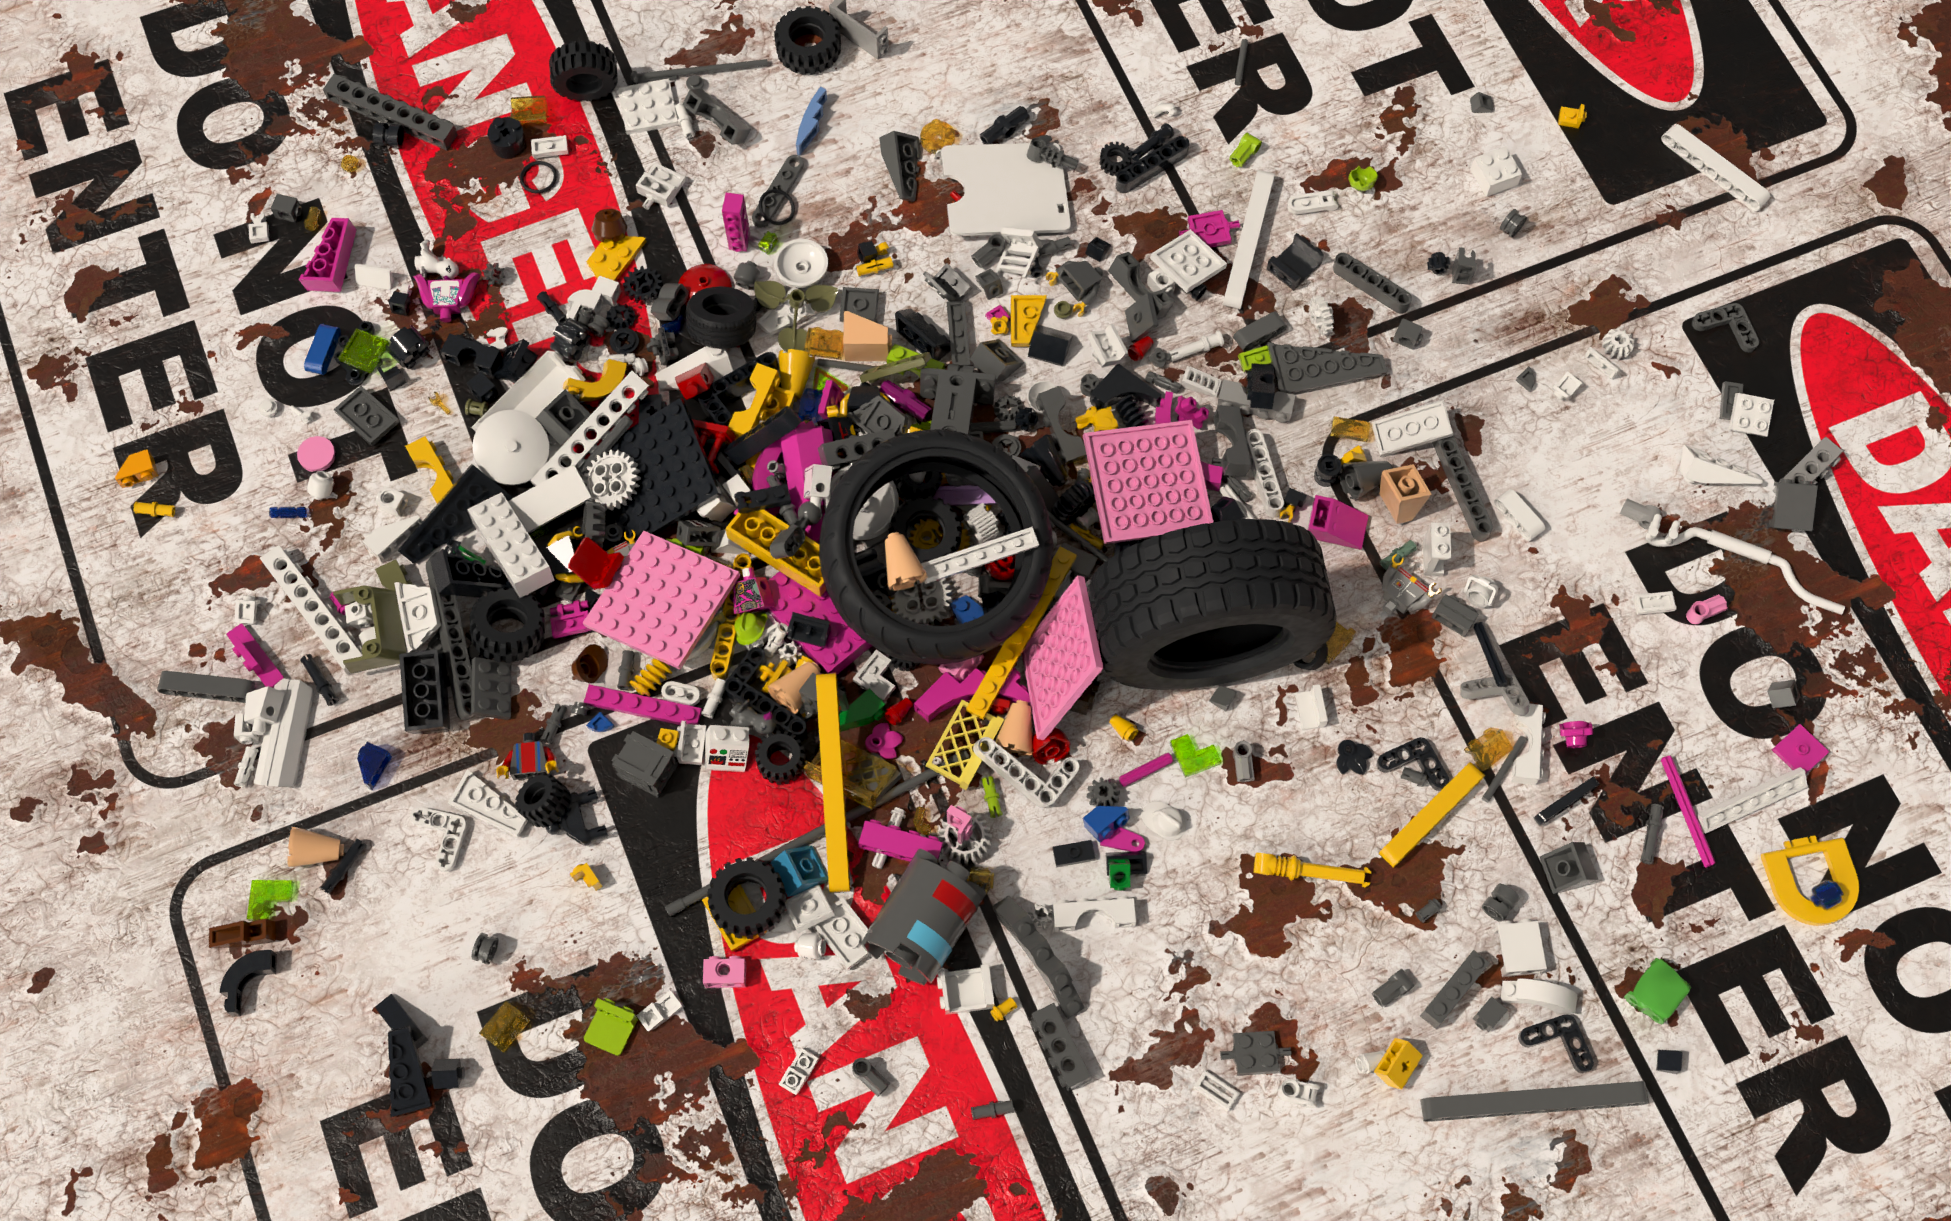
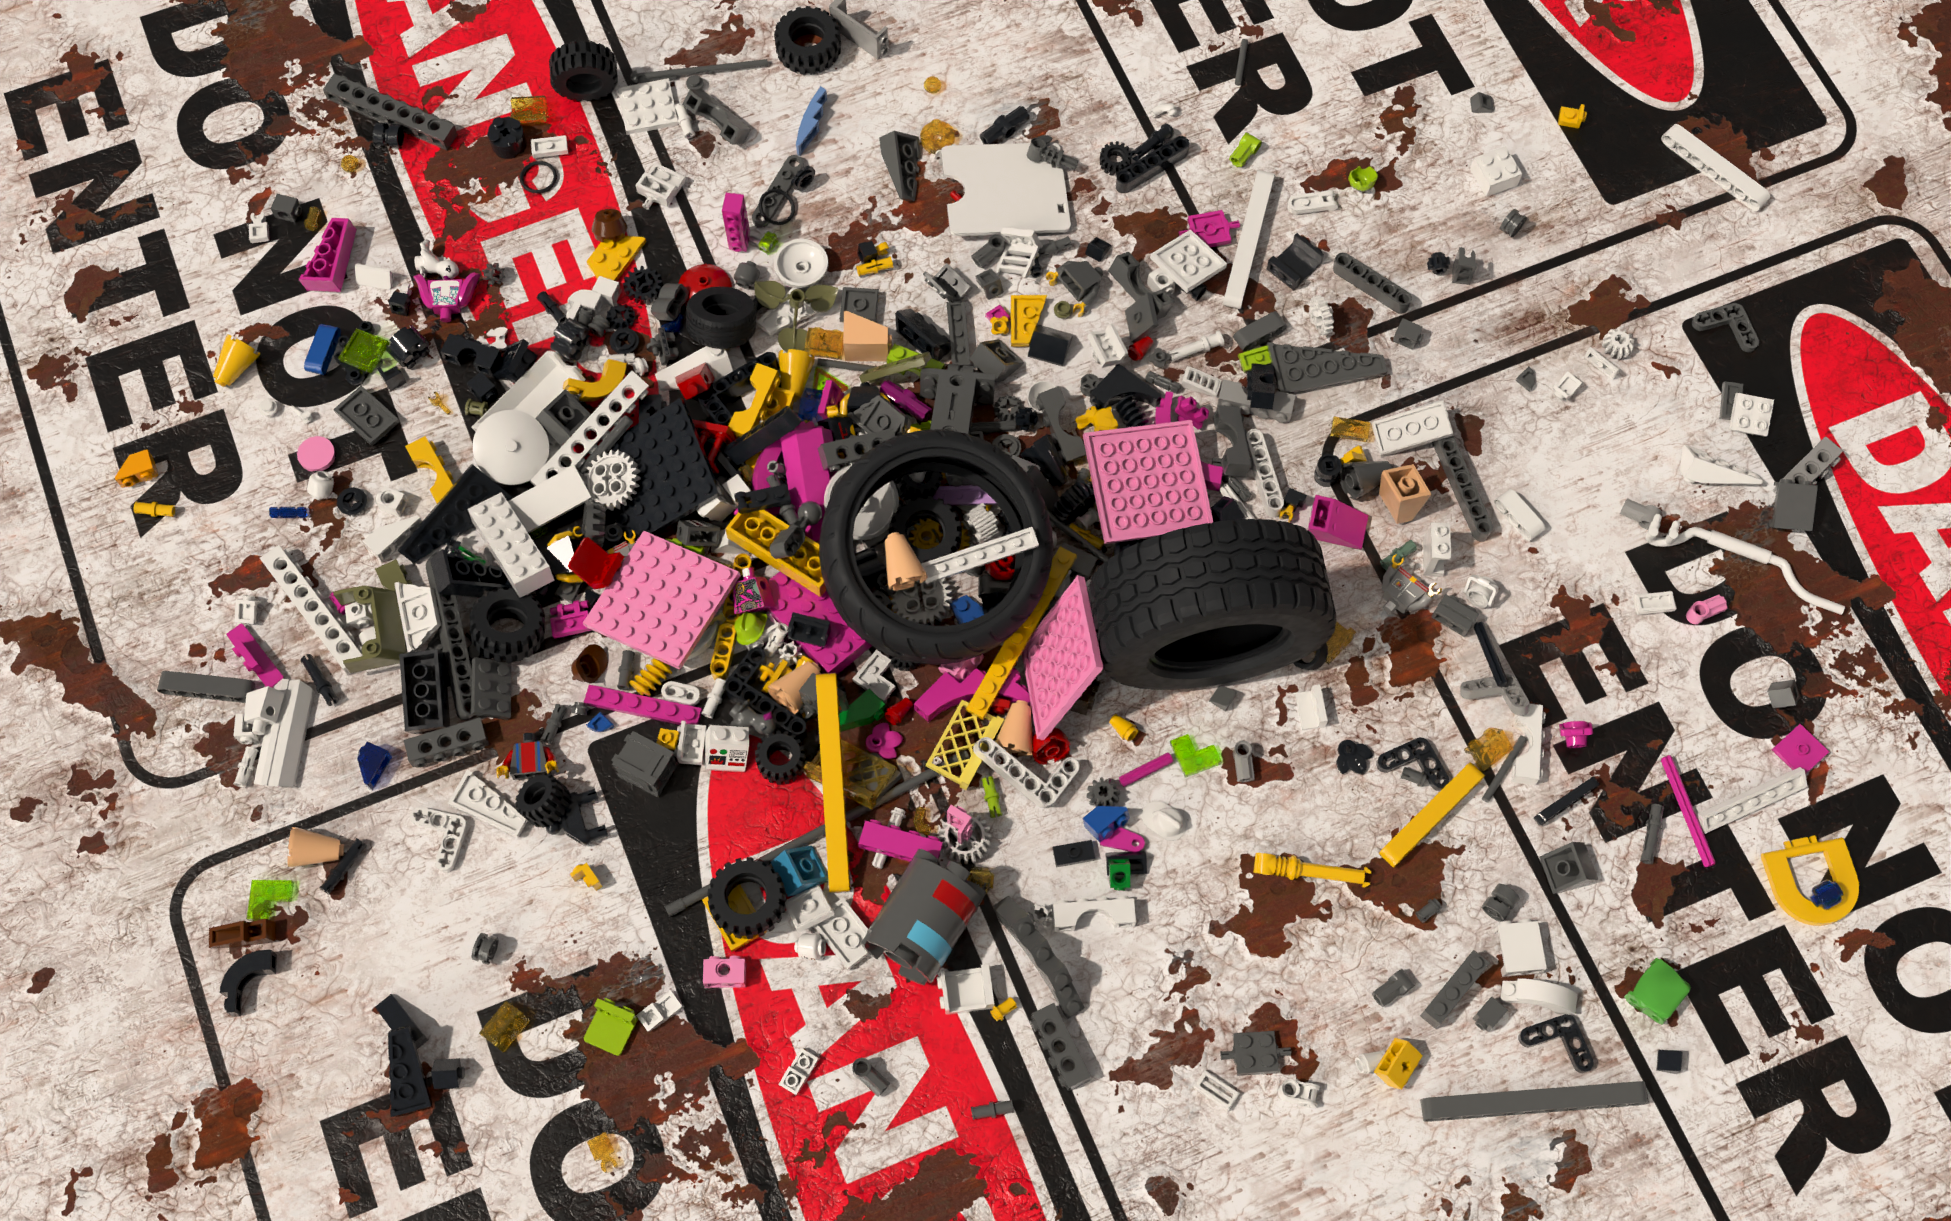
(233, 361): none -> yellow cone
(347, 496): none -> black gear
(416, 745): none -> dark grey brick
(601, 1150): none -> clear yellow plate
(803, 178): none -> black gear
(817, 478): white torso -> none
(932, 81): none -> clear yellow plate

